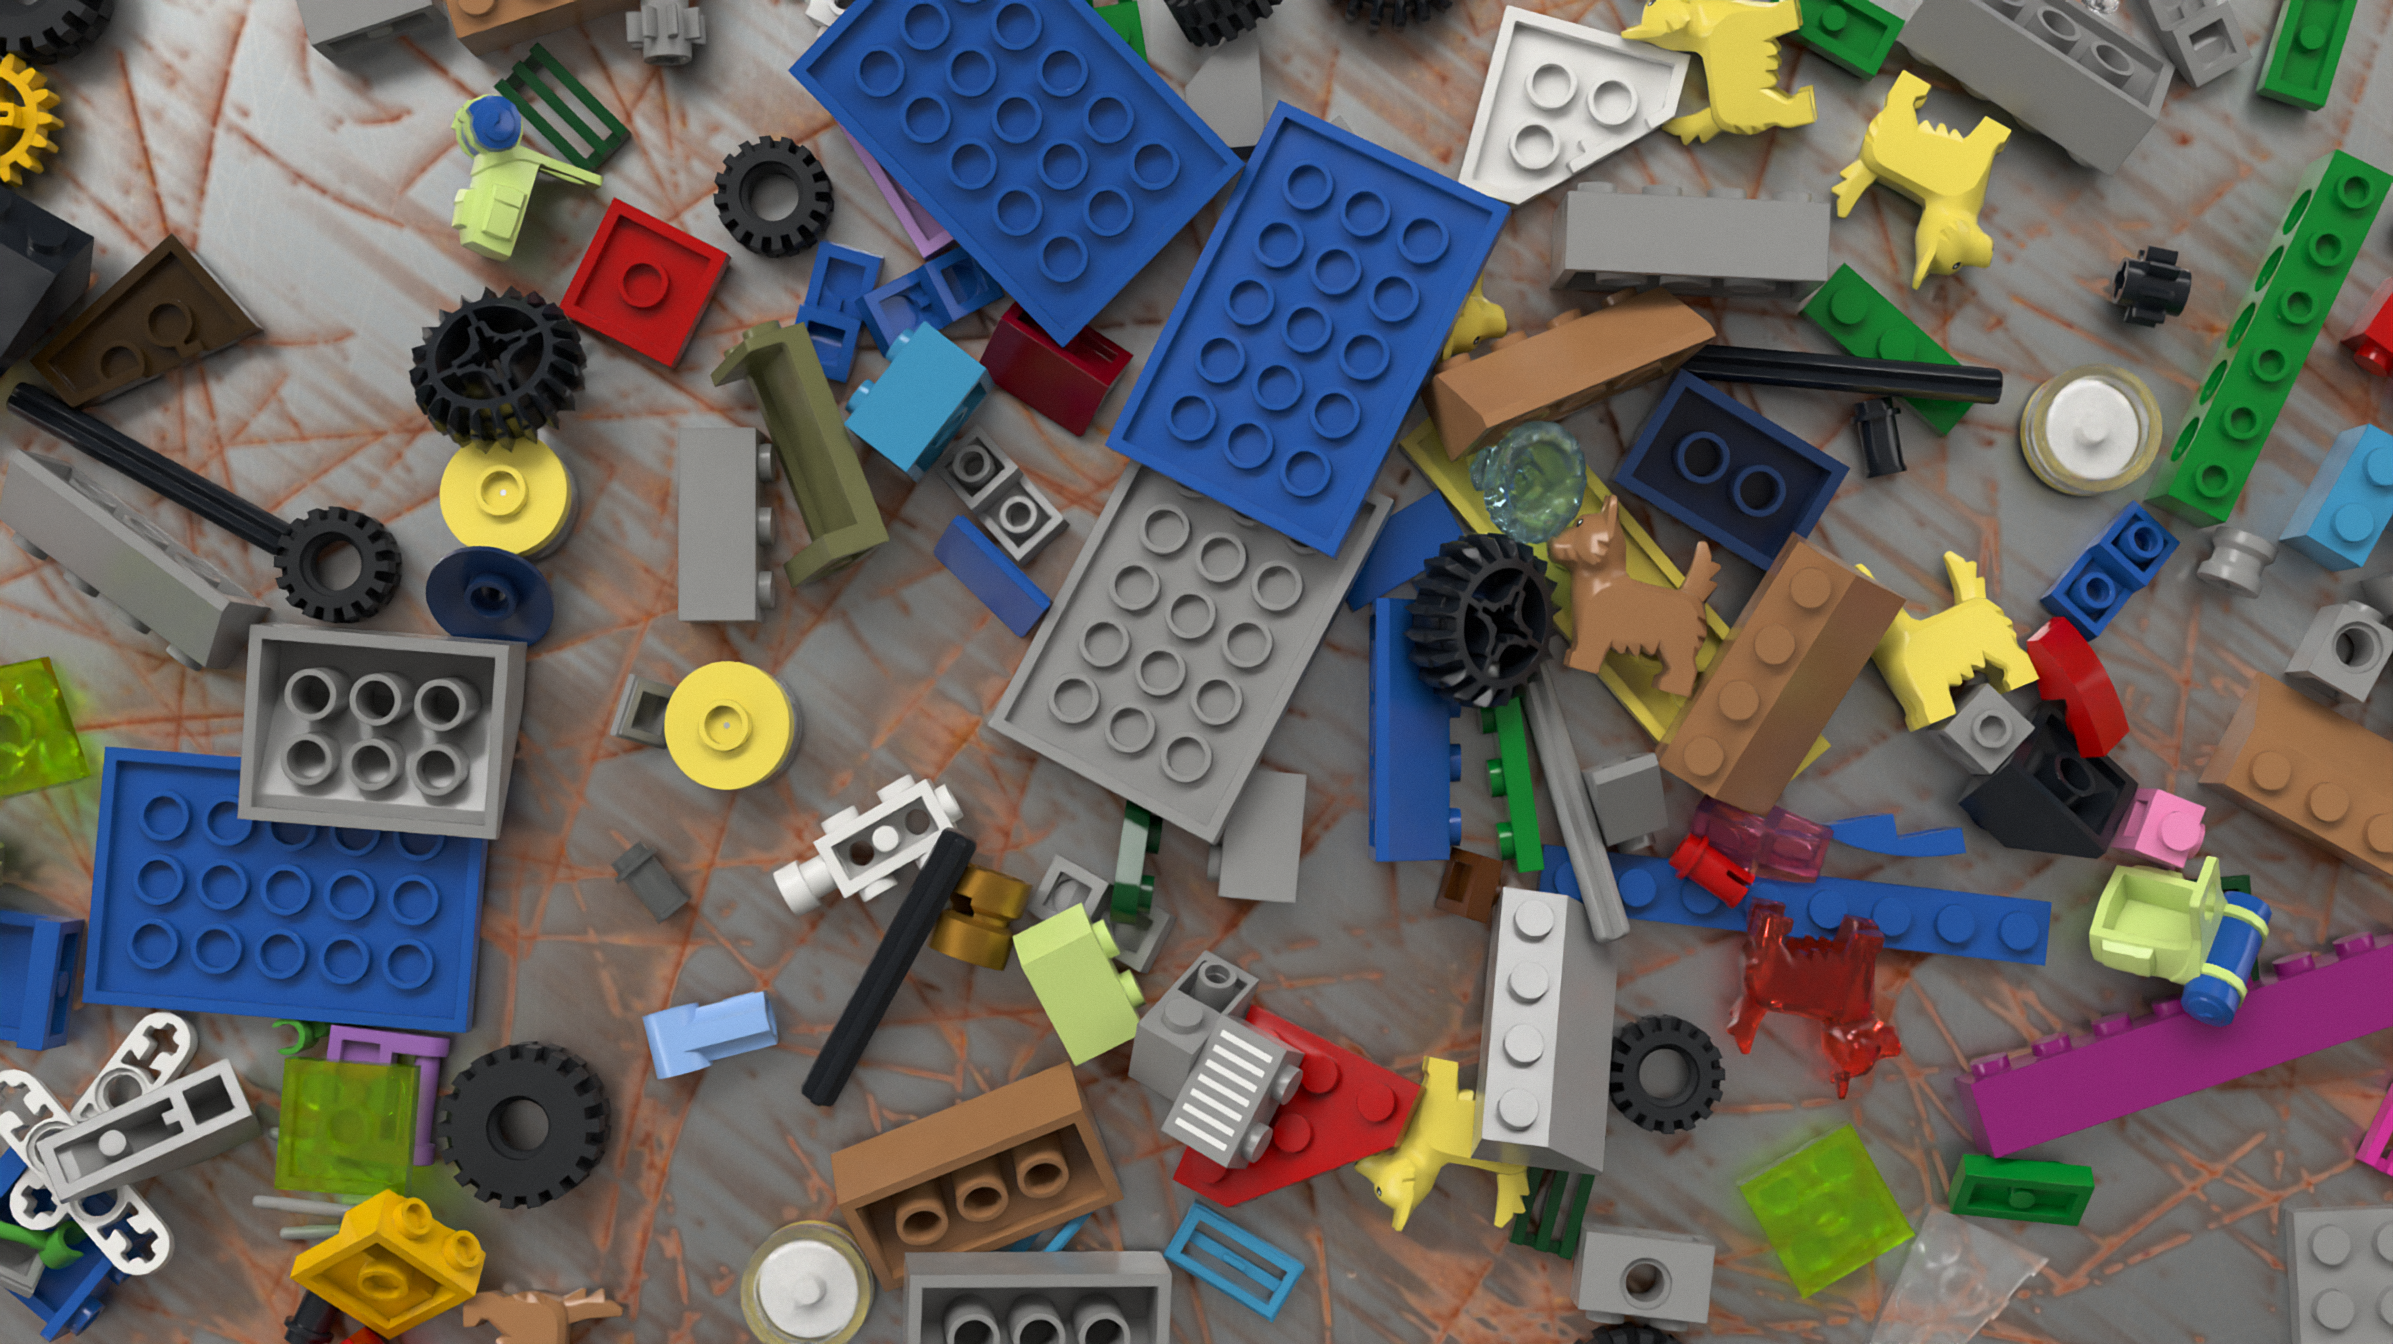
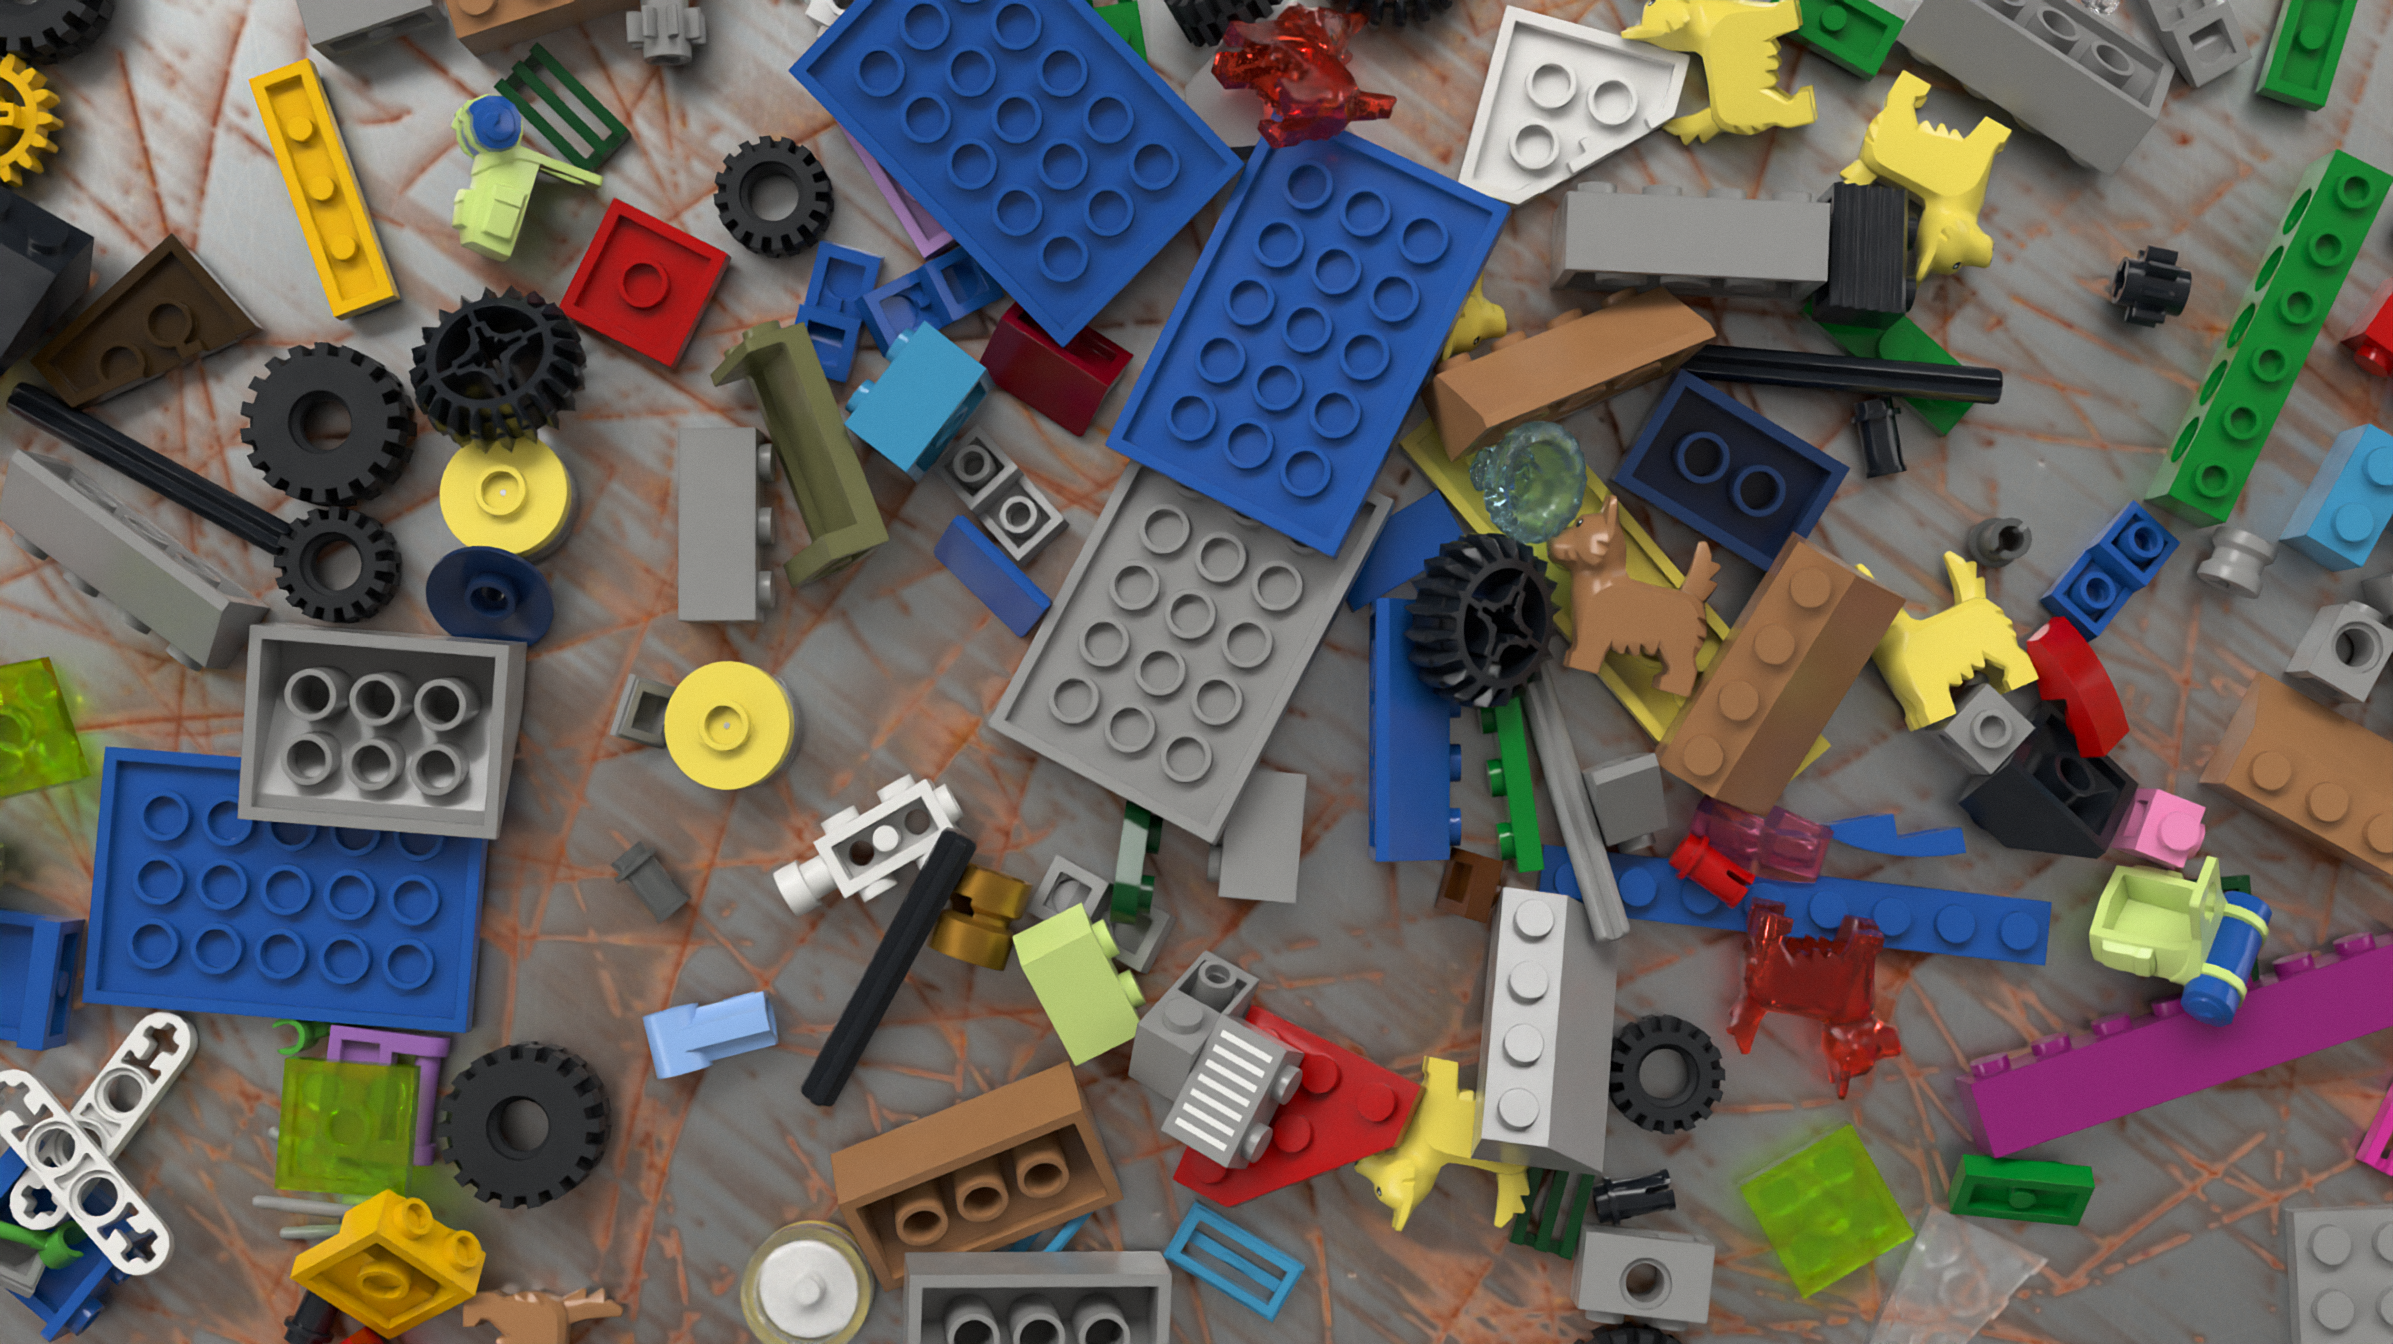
(152, 1134): light grey slope -> none
(324, 189): none -> yellow plate
(376, 433): none -> black tyre
(1300, 73): none -> clear red animal
(1629, 1197): none -> black pin
(1867, 257): none -> black brick
(1985, 540): none -> dark grey pin
(2091, 430): clear piece -> none

